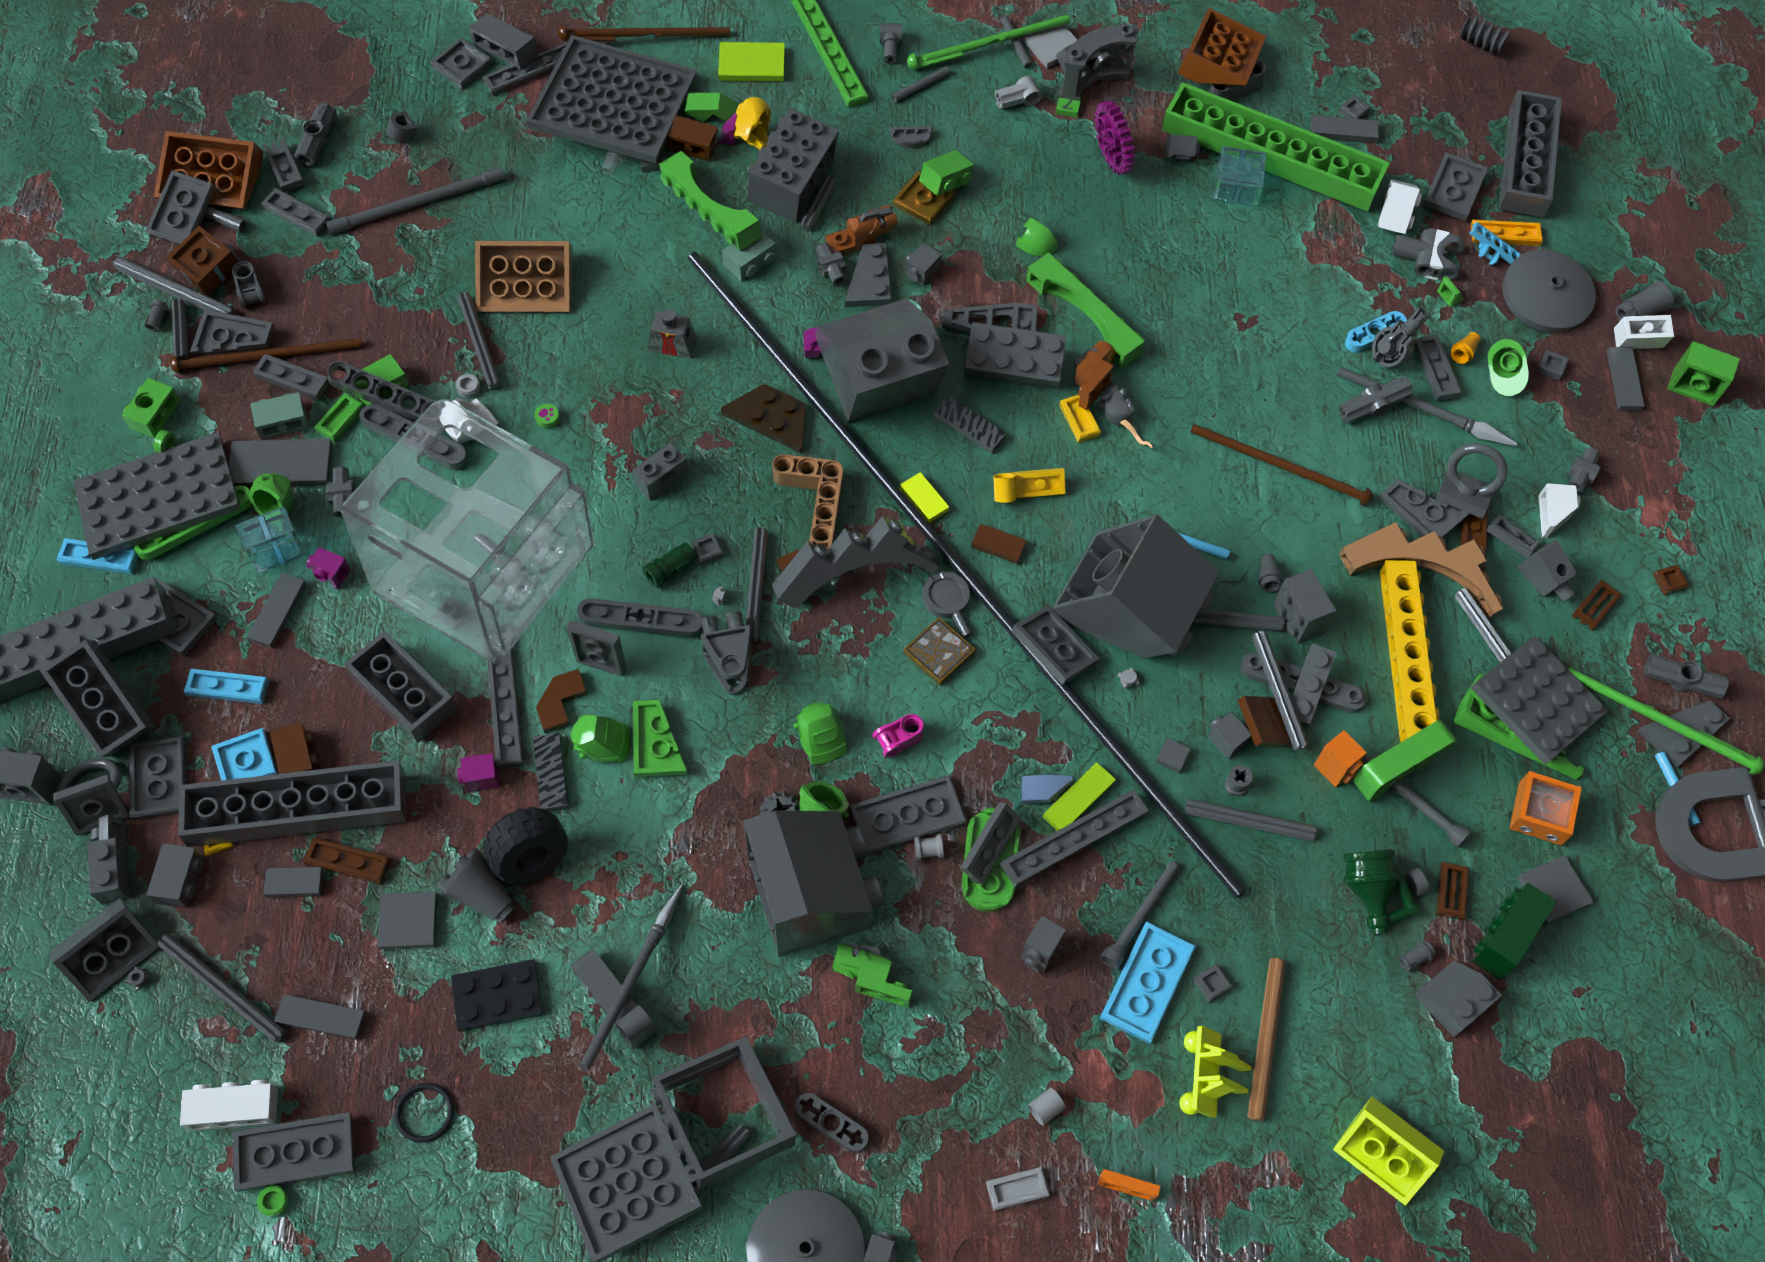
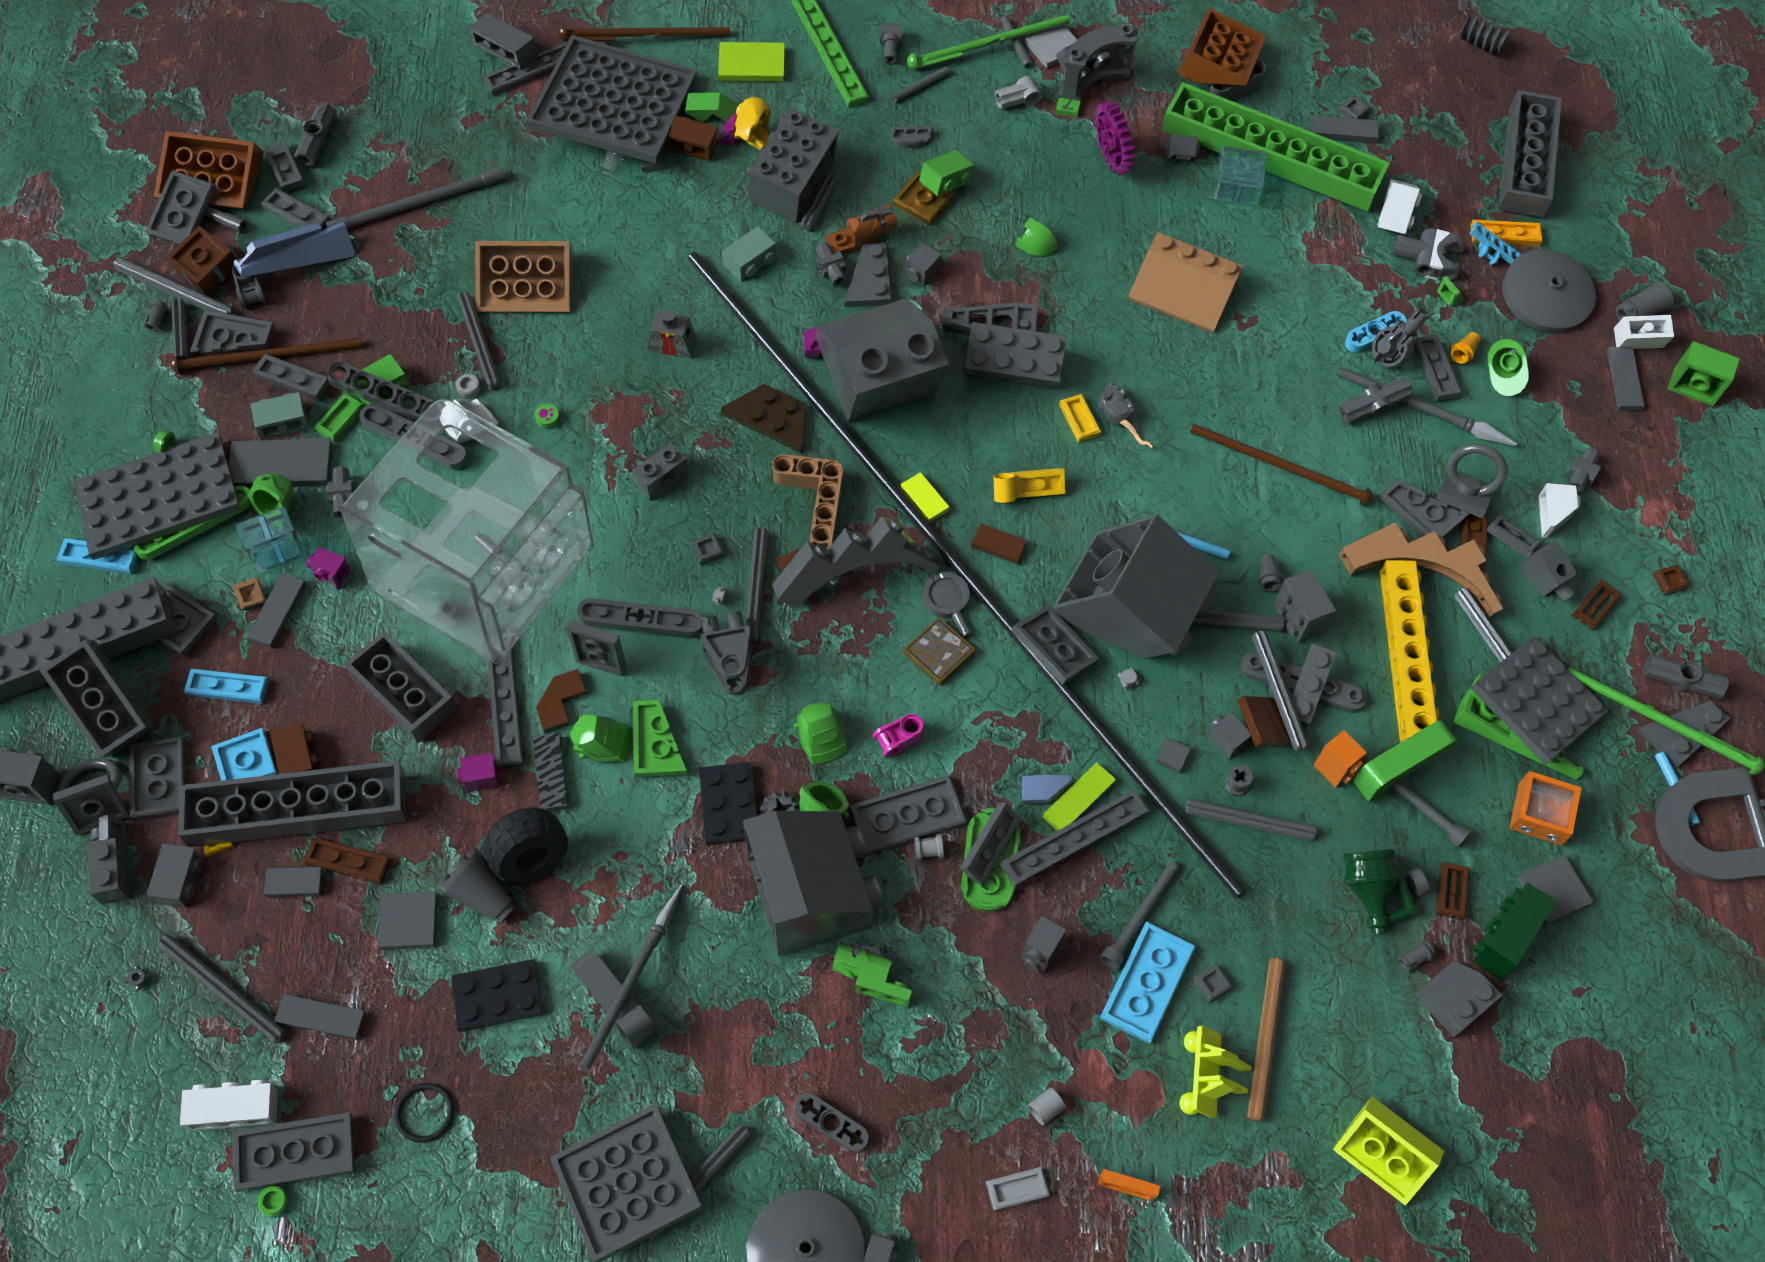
(103, 949): dark grey slope -> none
(150, 407): bright green brick -> none
(249, 593): none -> medium nougat tile
(296, 249): none -> sand blue wedge
(401, 127): dark grey plate -> none
(461, 63): dark grey tile -> none
(671, 562): dark green axle -> none
(705, 1064): dark grey window -> none
(726, 801): none -> black plate
(735, 225): bright green arch -> none
(970, 424): dark grey tile -> none
(1051, 277): bright green arch -> none
(1094, 372): dark orange plate -> none
(1185, 282): none -> medium nougat slope
(1455, 186): dark grey plate -> none
(1552, 365): dark grey tile -> none

